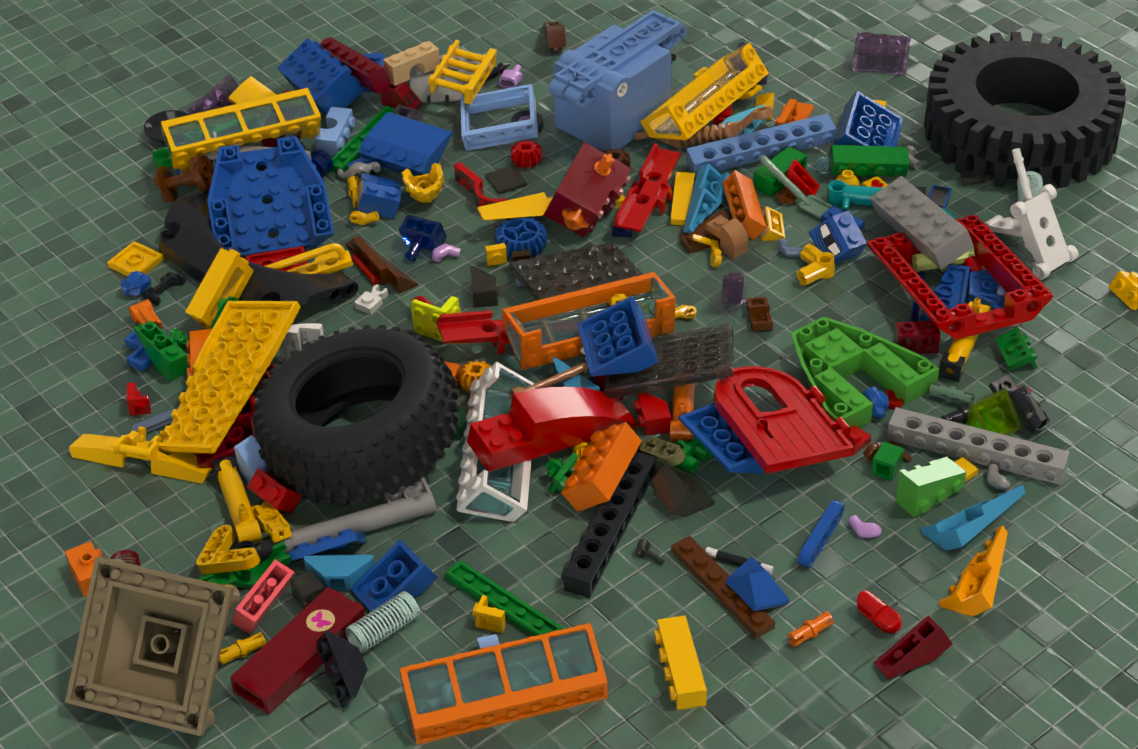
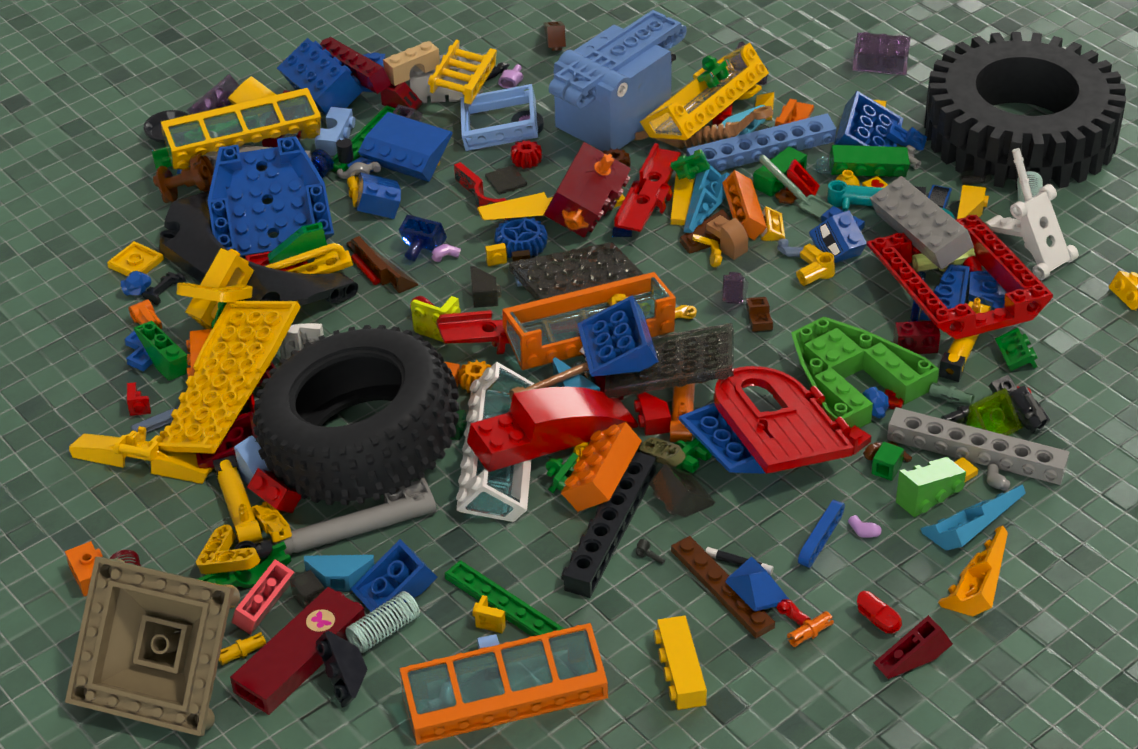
(179, 338): green plant -> none
(224, 294): none -> yellow beam
(301, 241): none -> green slope
(326, 543): blue wing -> none
(344, 151): none -> black piece
(362, 218): yellow arm -> none
(371, 301): white plate -> none
(431, 182): yellow hair -> none
(690, 165): none -> green hips
(712, 70): none -> green hips
(791, 610): none -> red arm
(904, 138): none -> blue slope
(972, 201): none -> yellow slope

